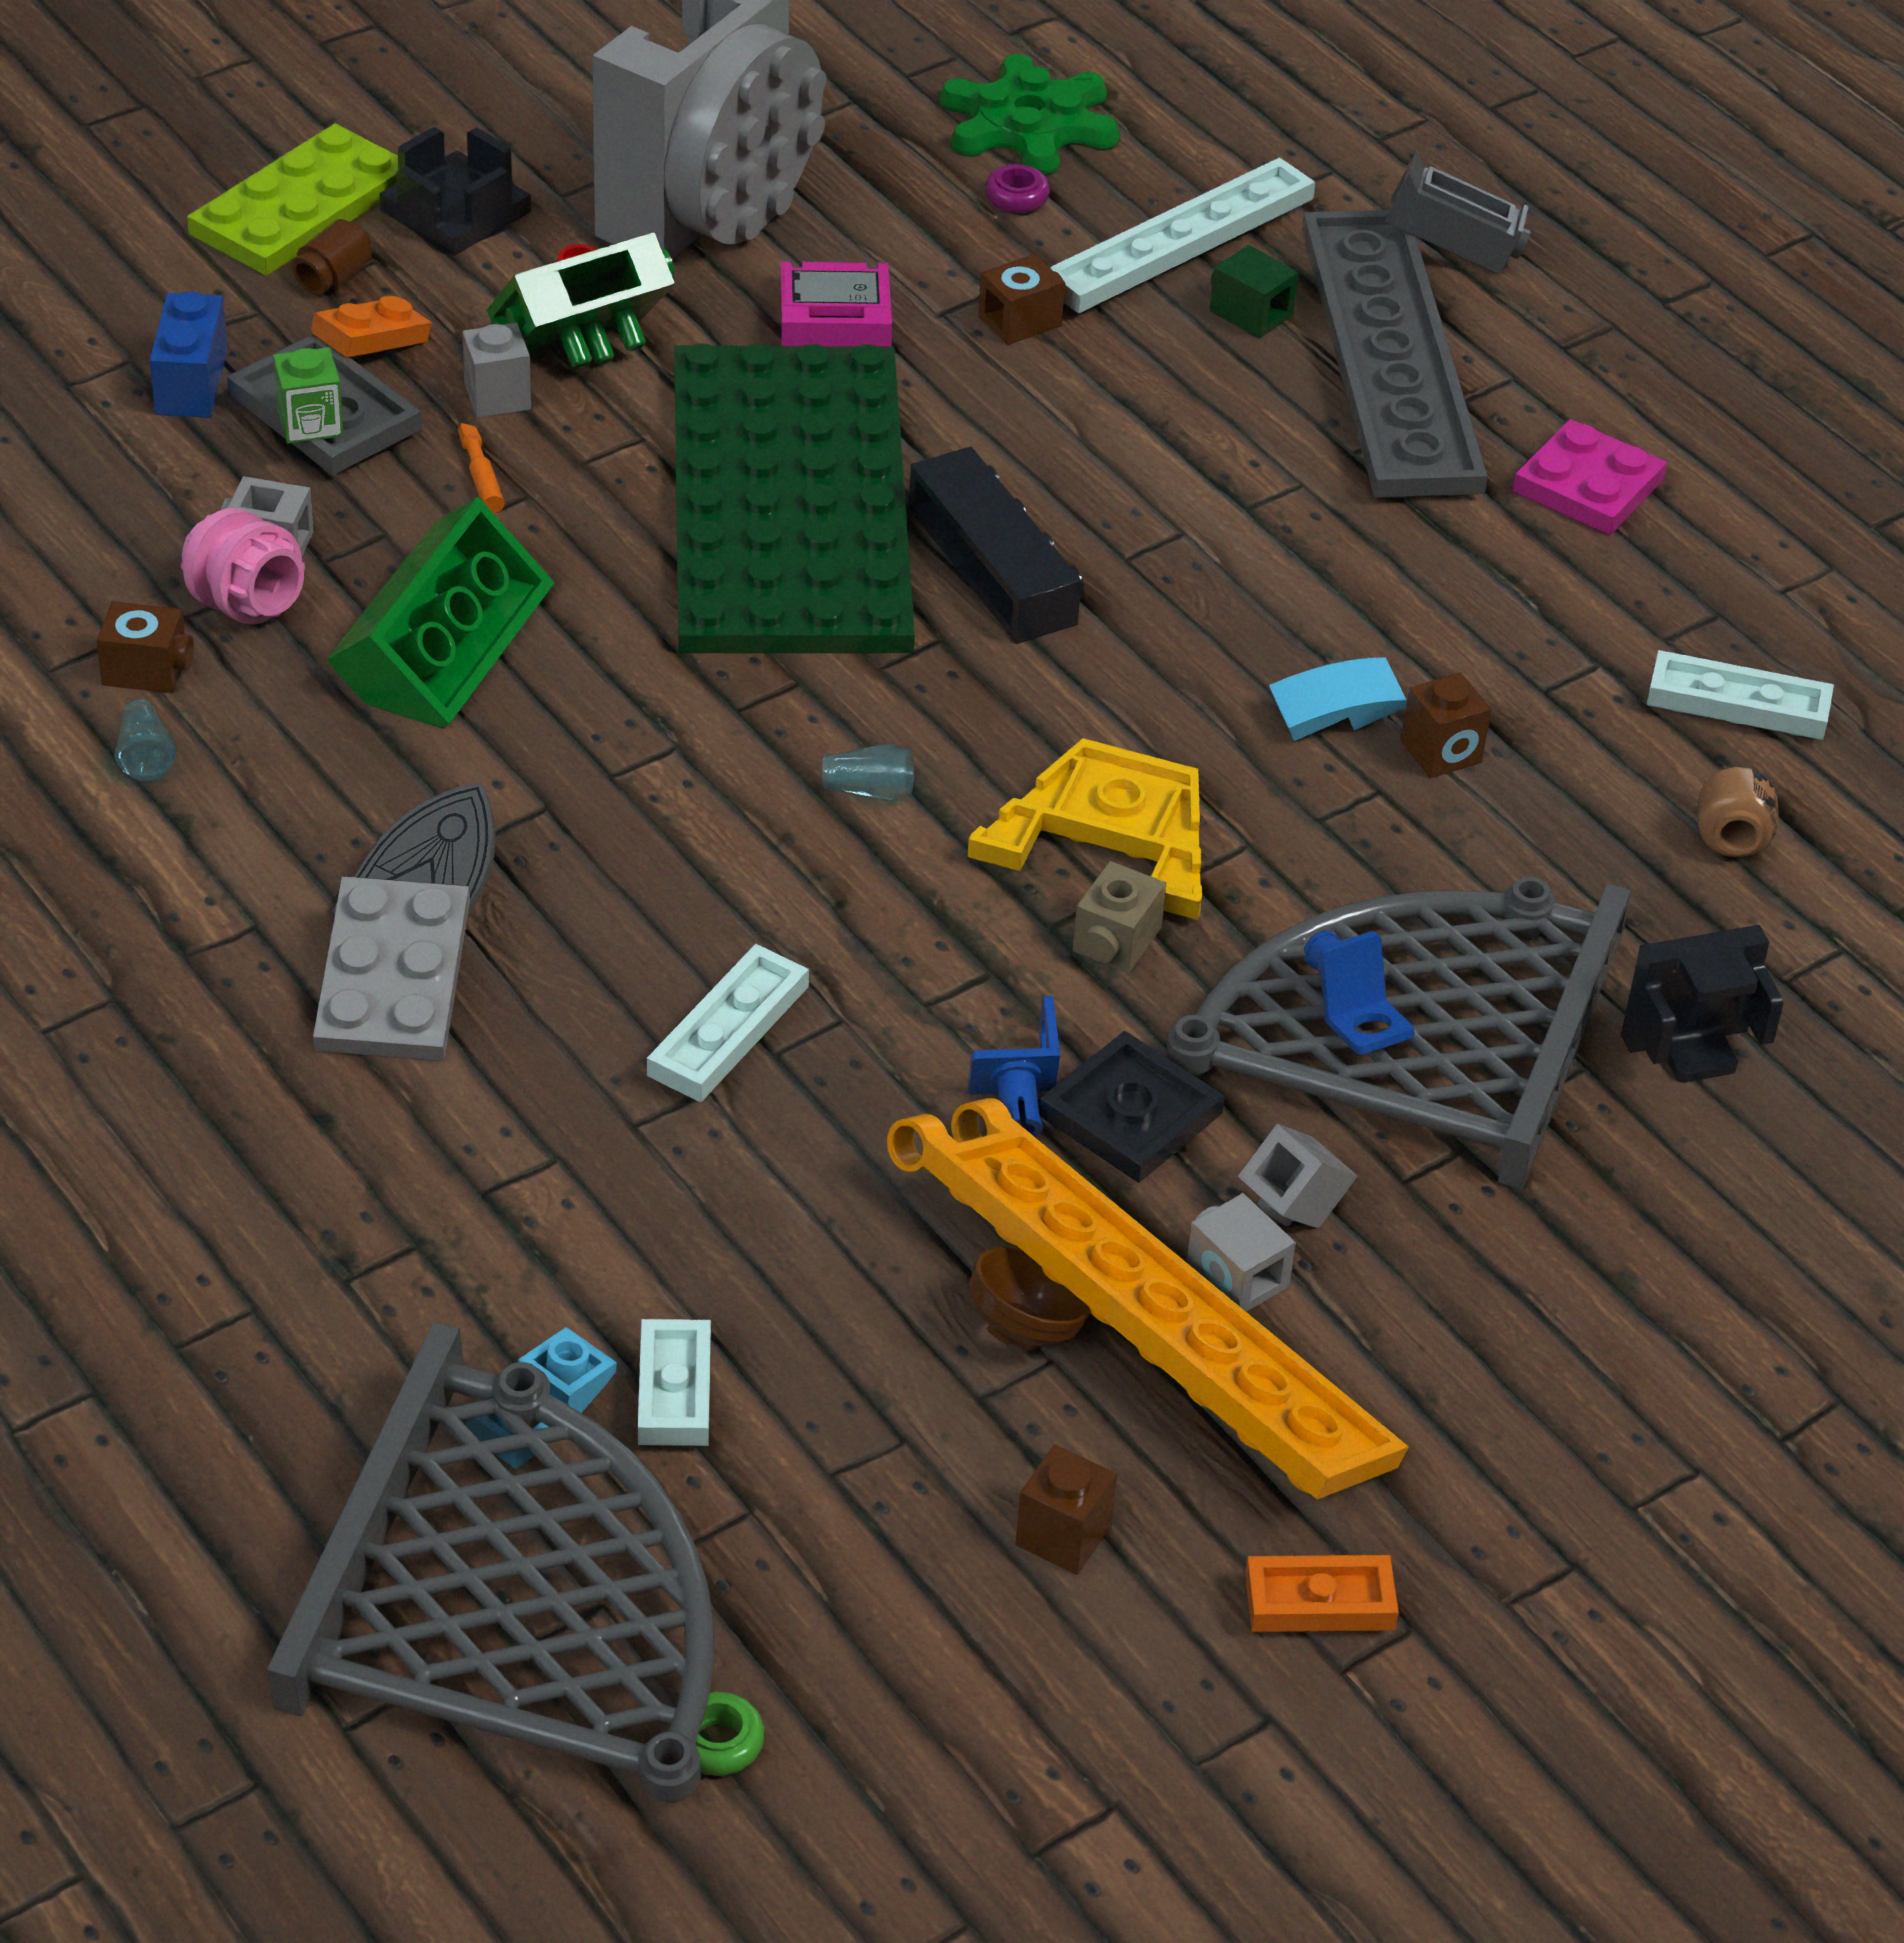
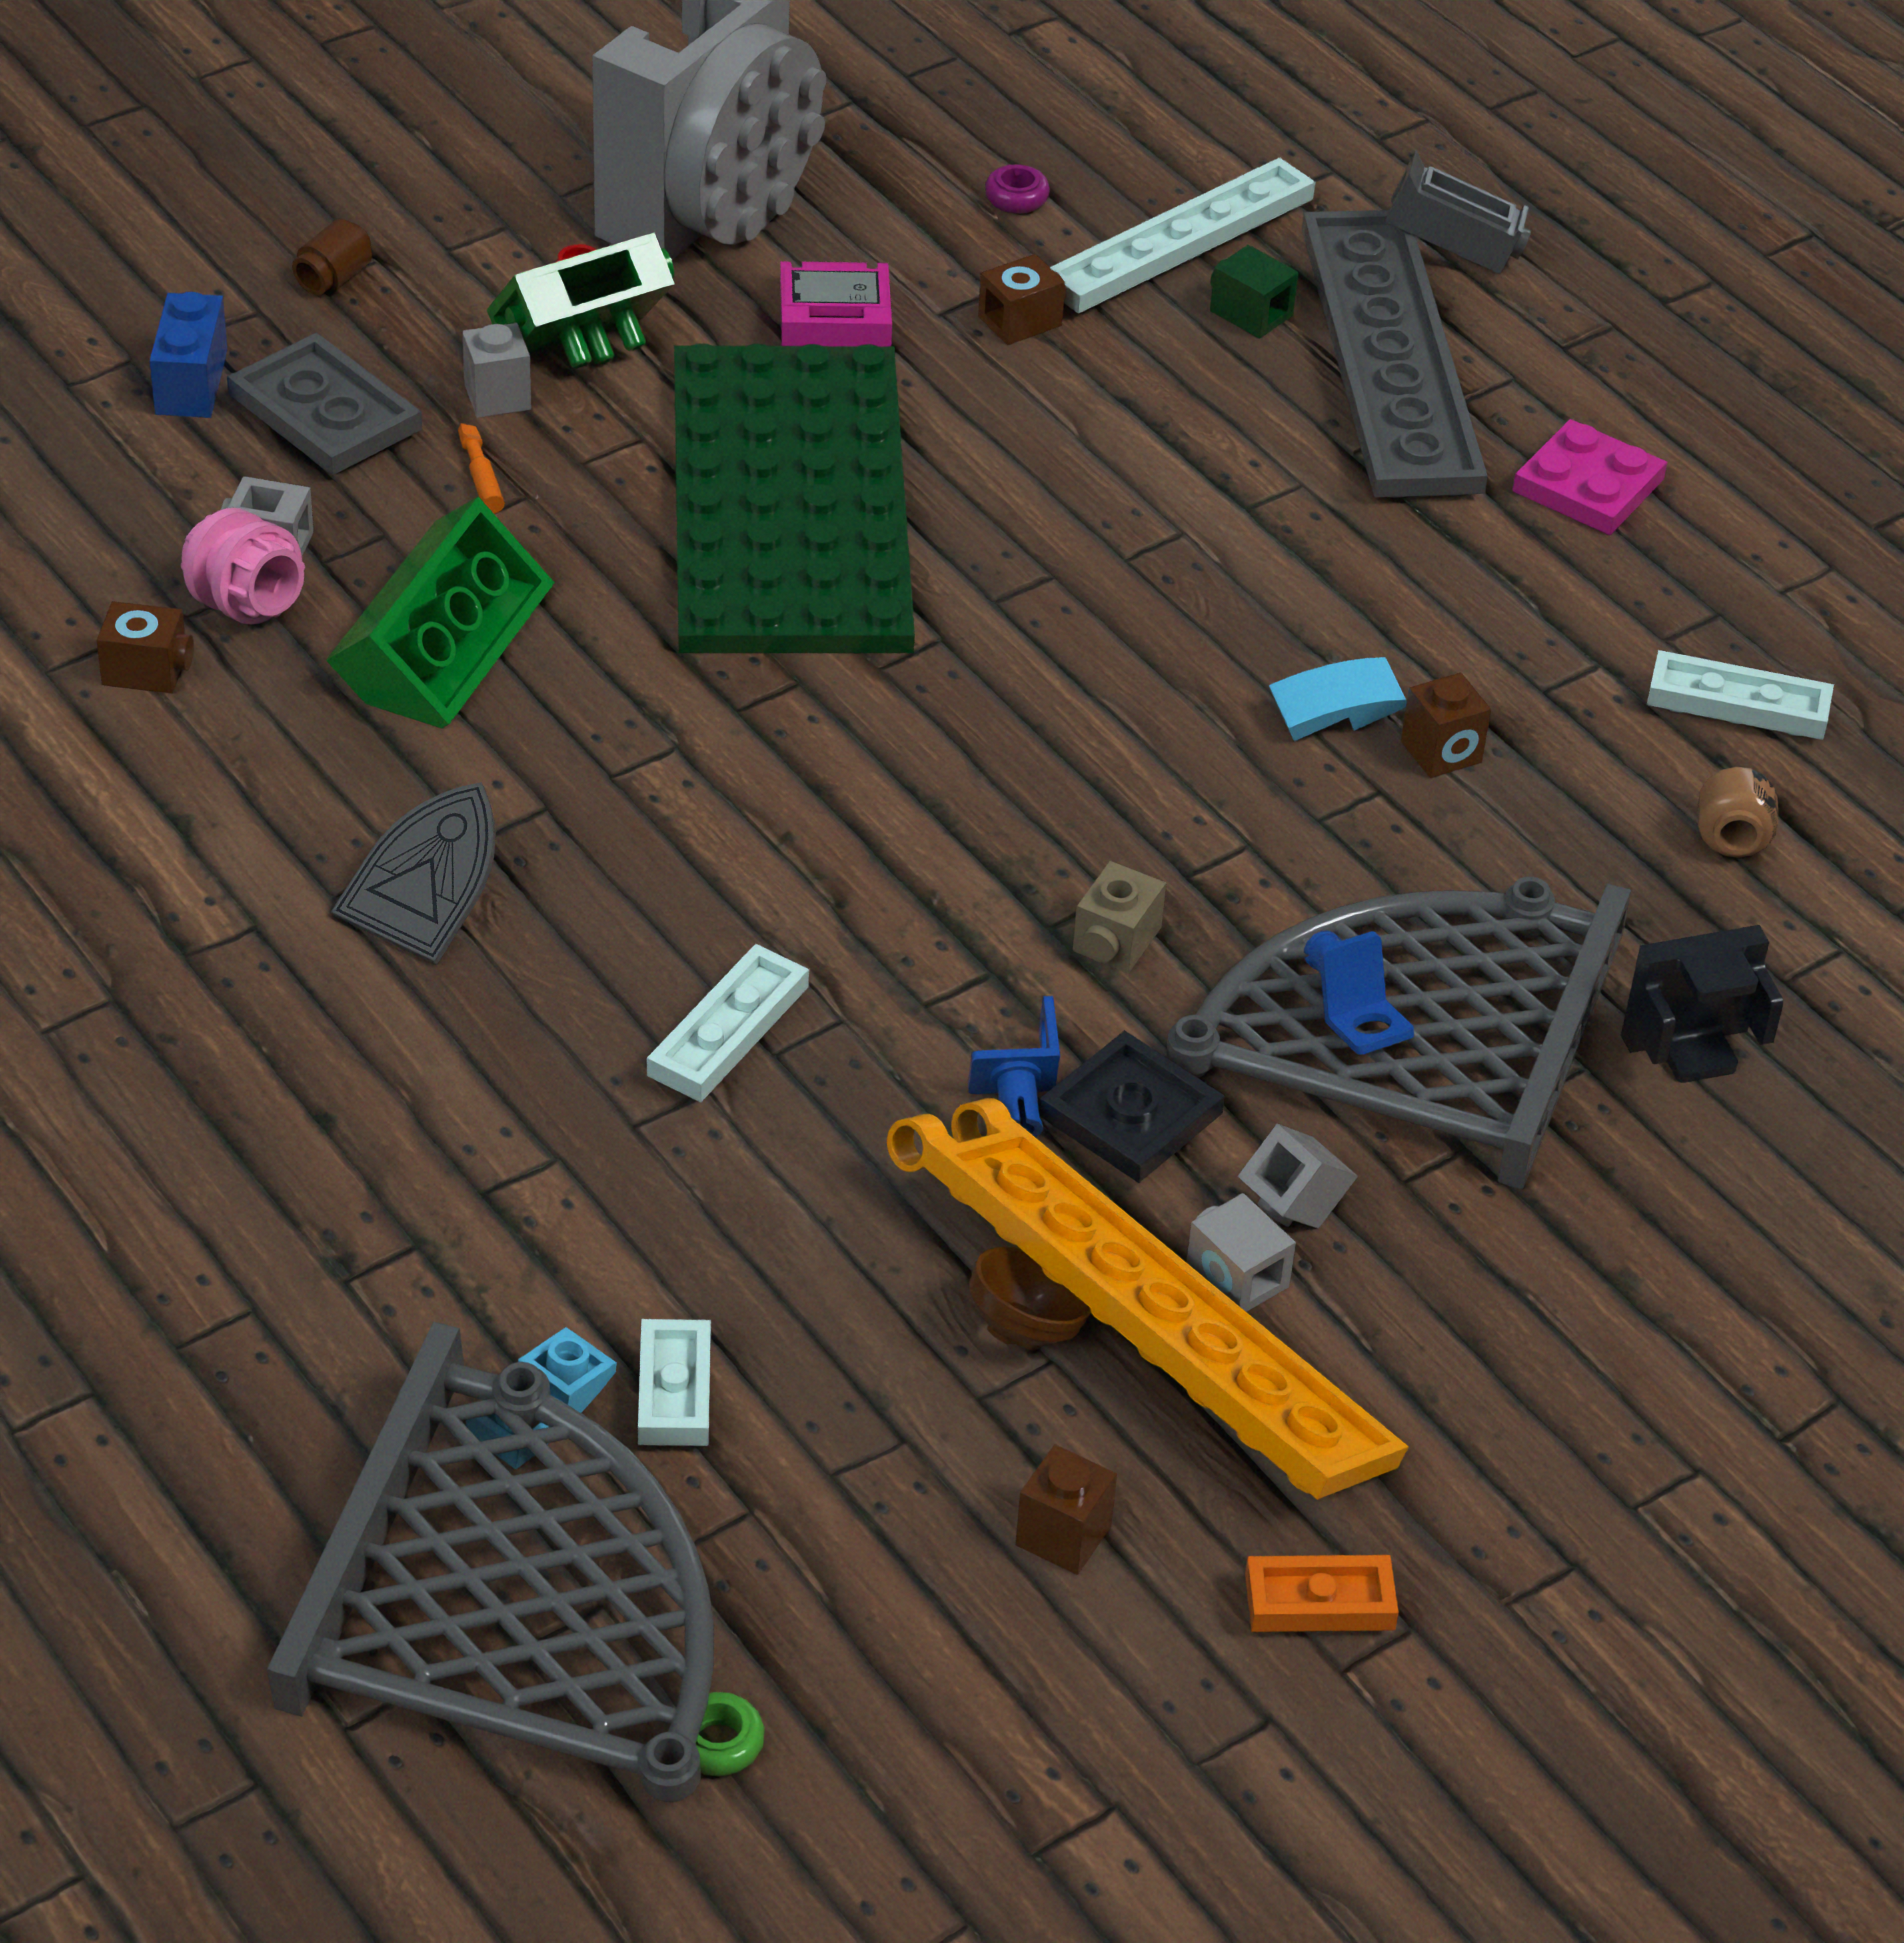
(143, 743): clear light blue cone -> none
(296, 198): lime plate -> none
(308, 394): bright green brick -> none
(371, 326): orange plate -> none
(392, 969): light grey plate -> none
(455, 196): black panel -> none
(872, 771): clear light blue cone -> none
(995, 544): black brick -> none
(1029, 113): green plate -> none
(1112, 802): yellow wing -> none

